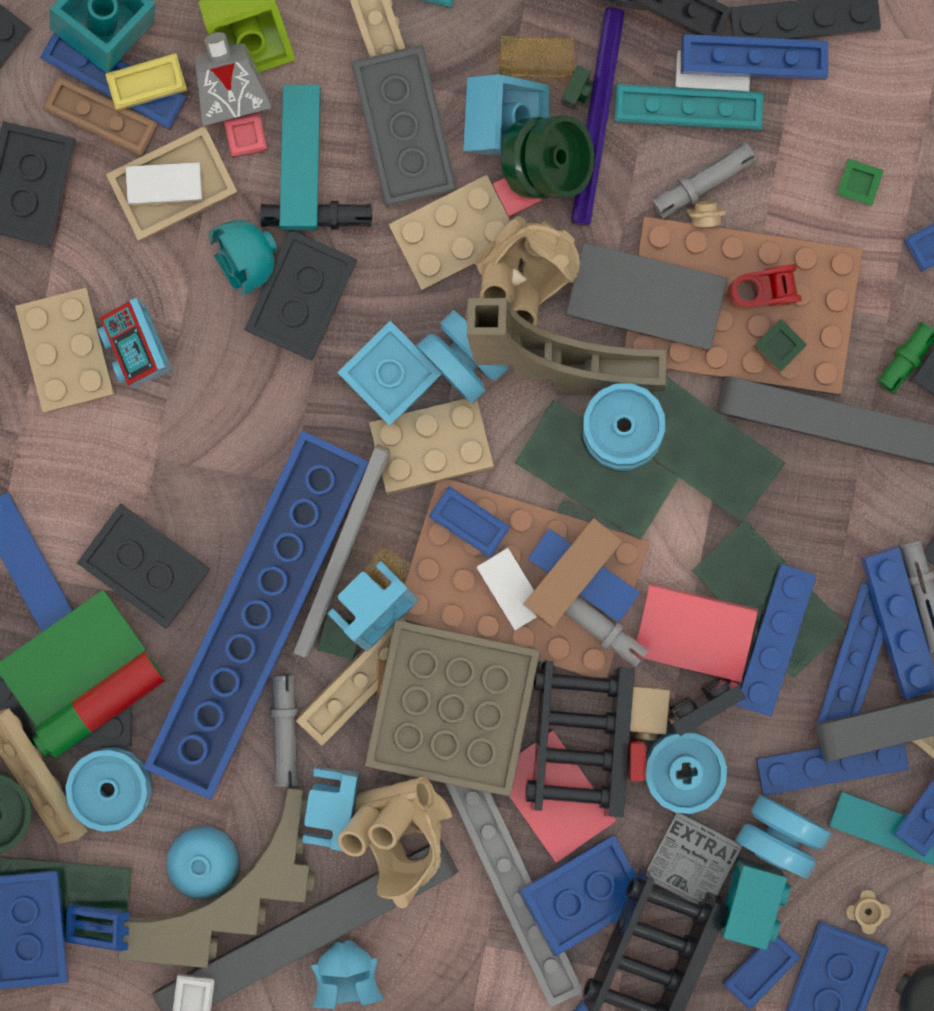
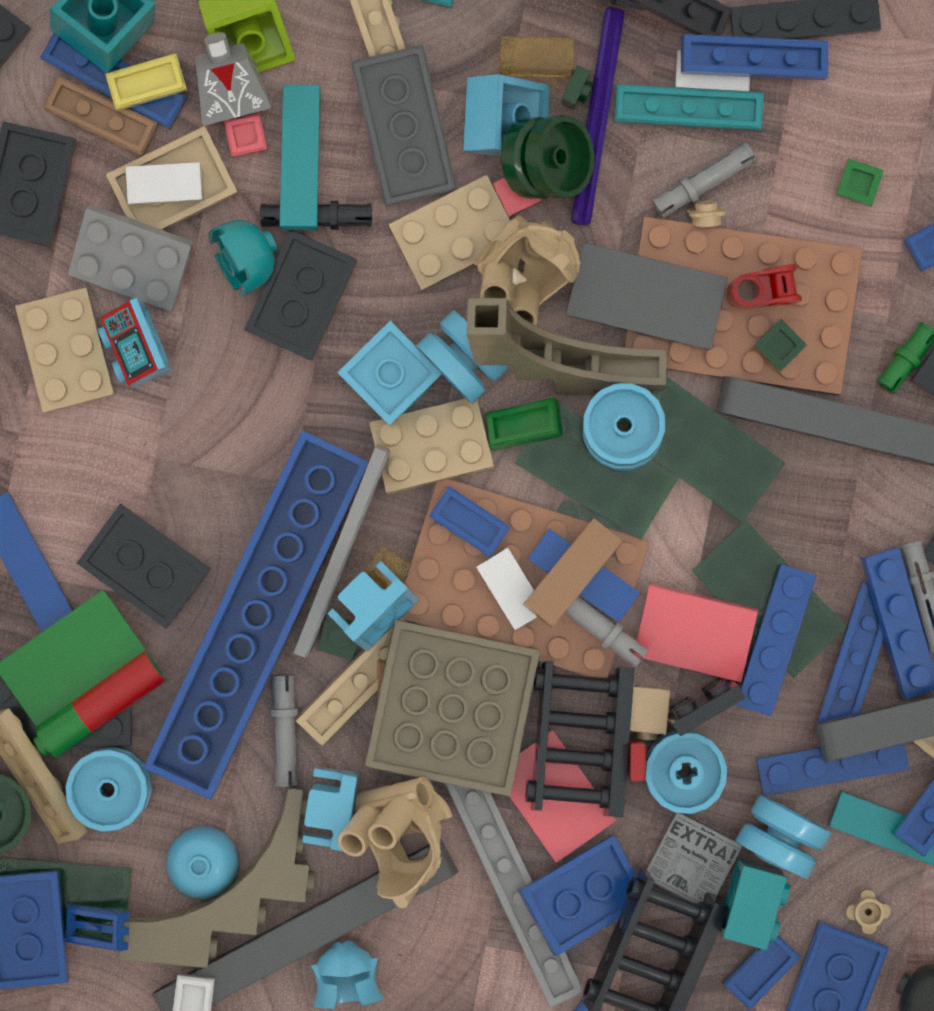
(130, 257): none -> light grey plate
(524, 424): none -> green tile

